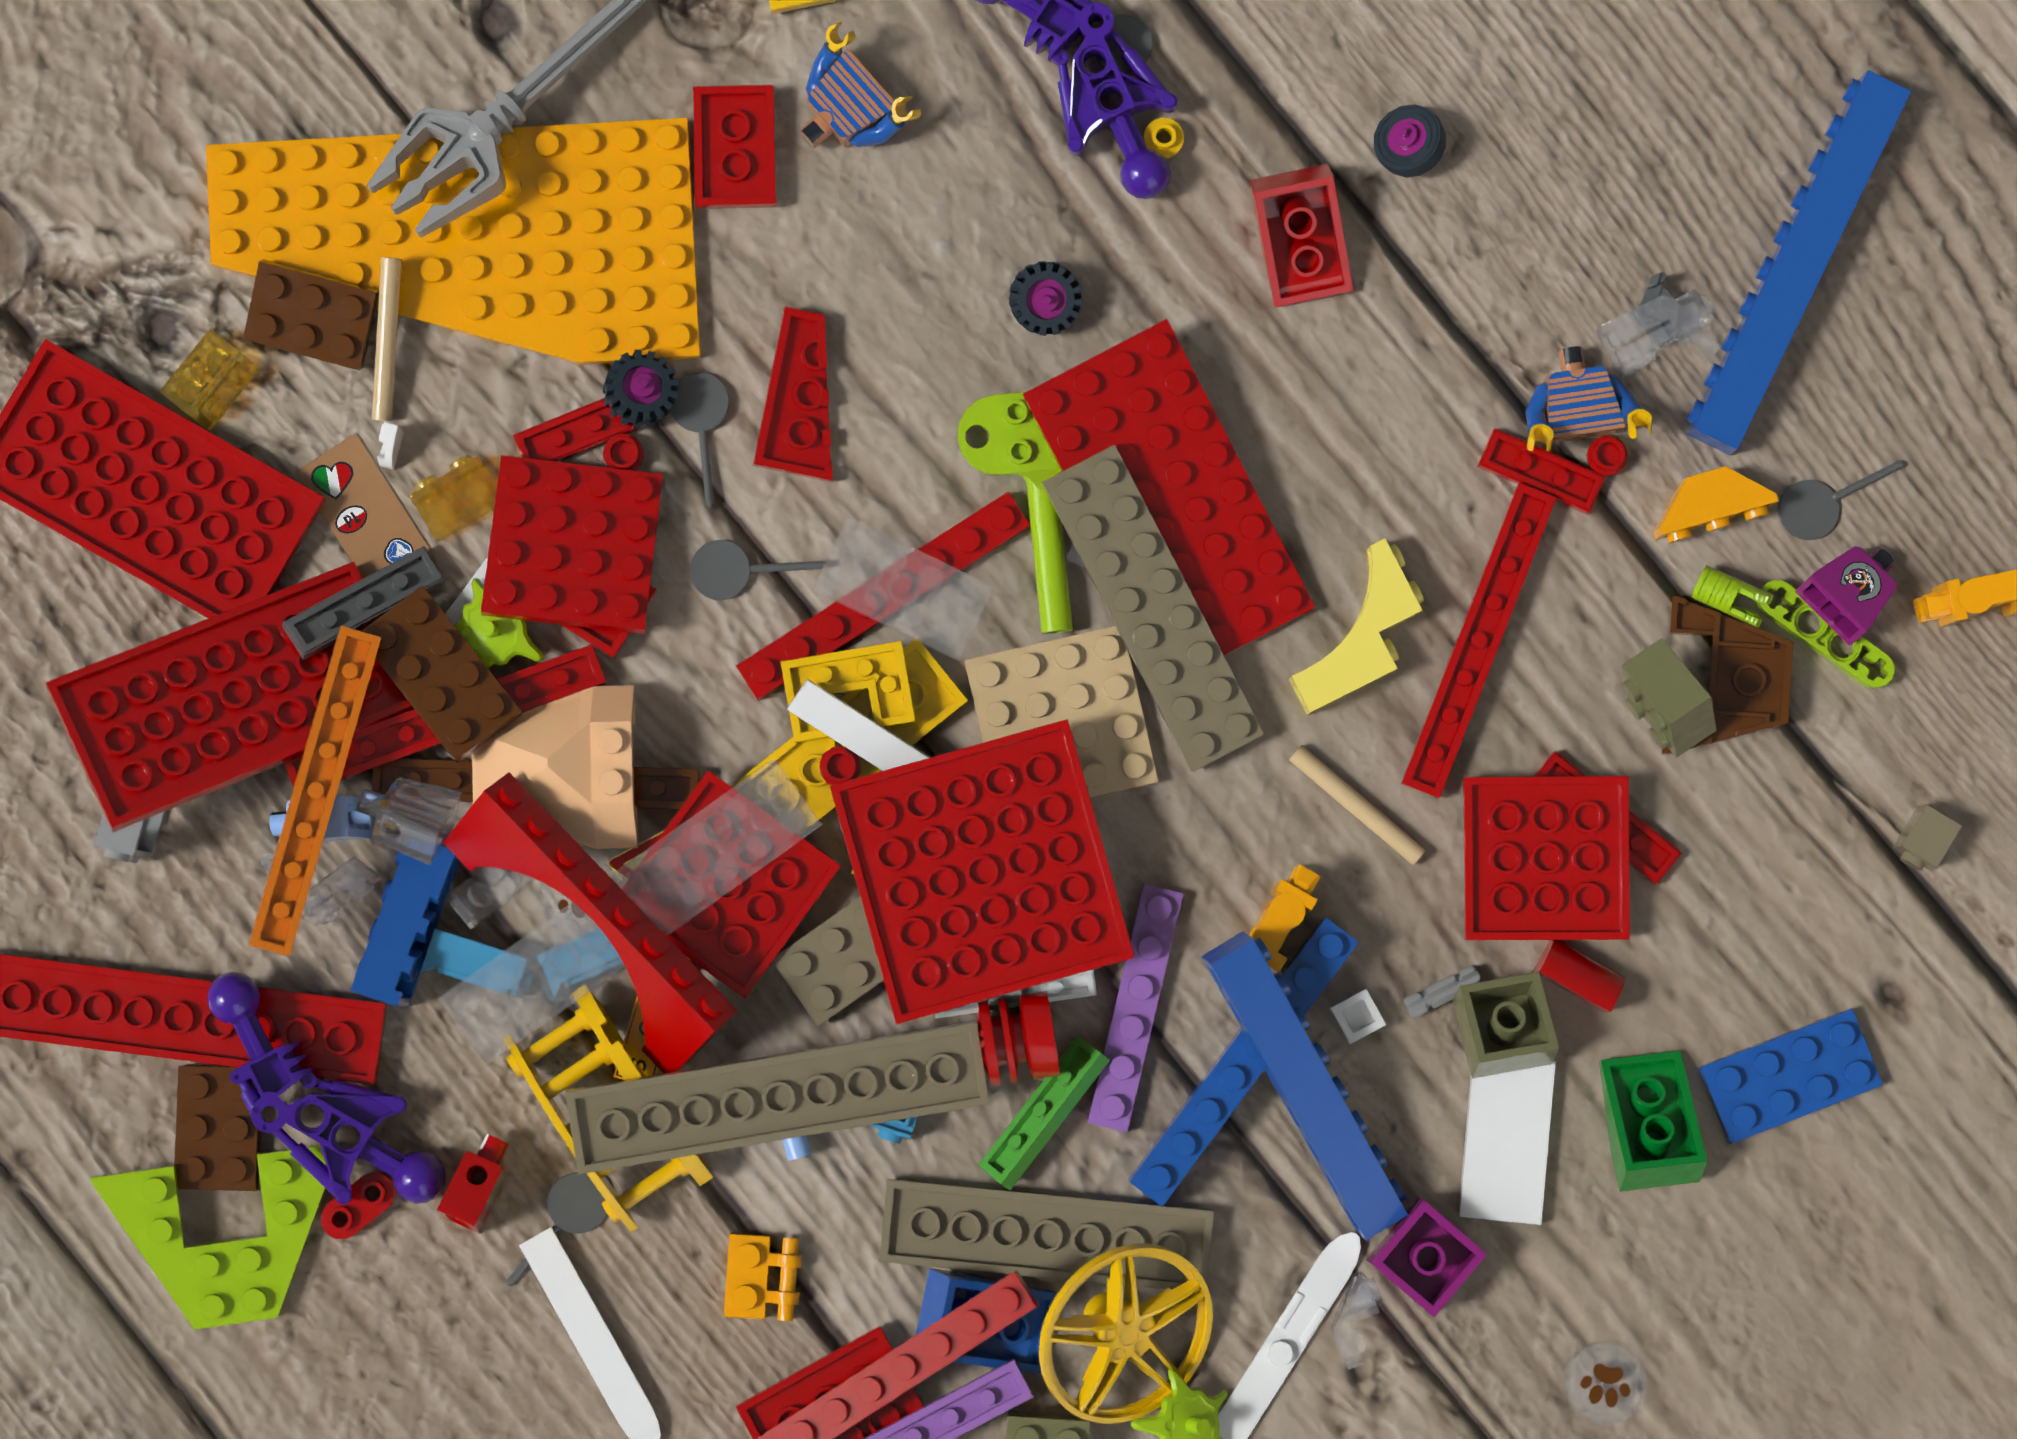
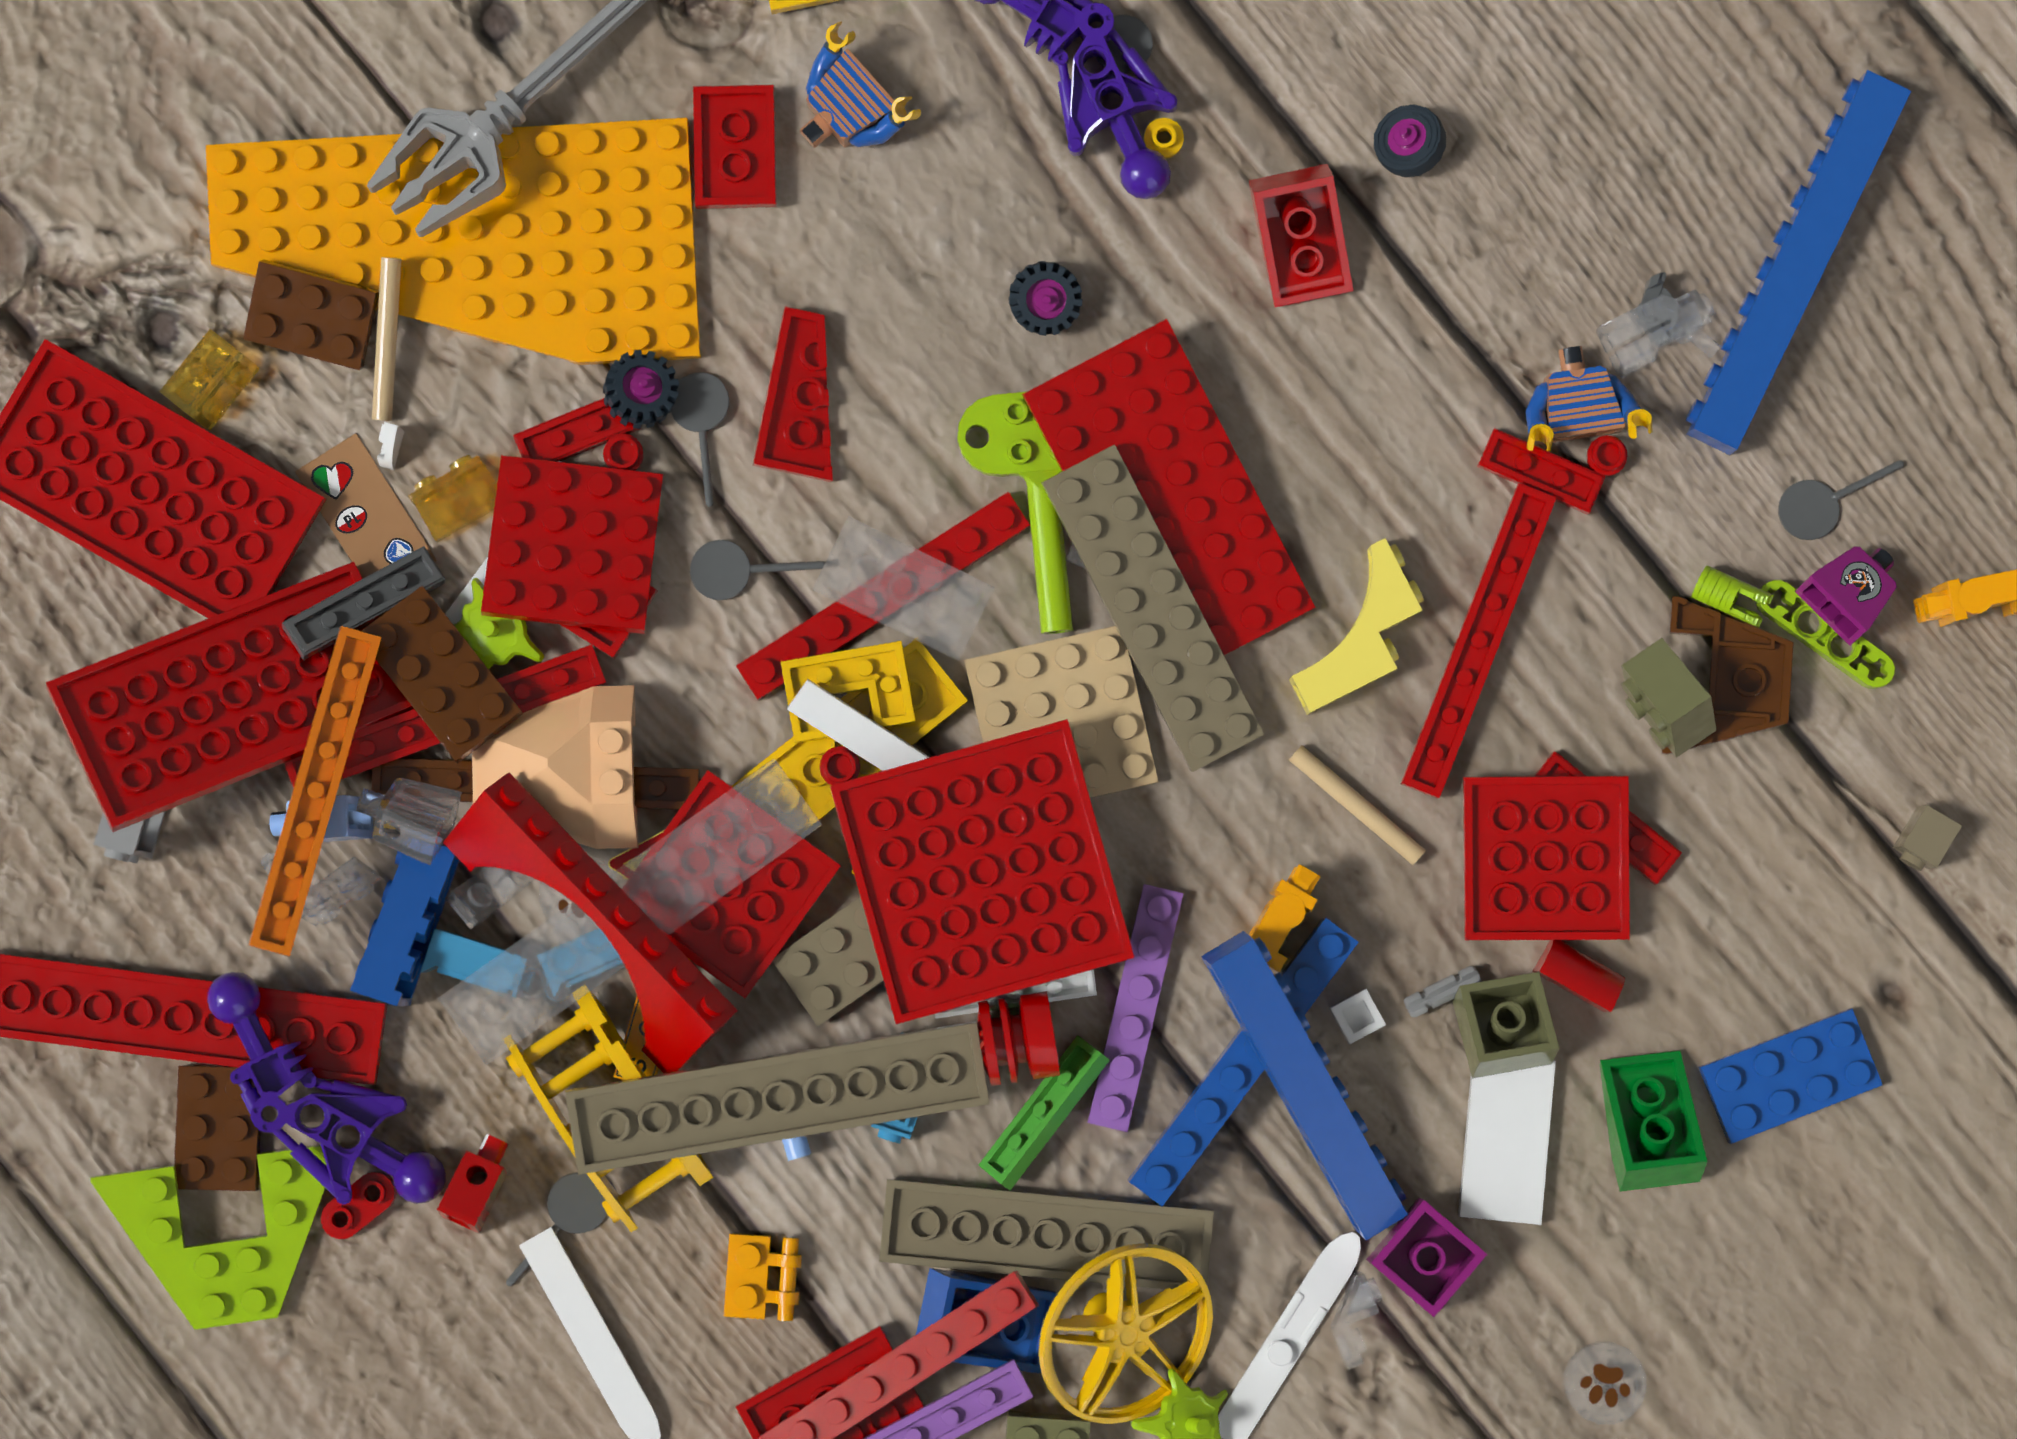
(1710, 501): light orange slope -> none

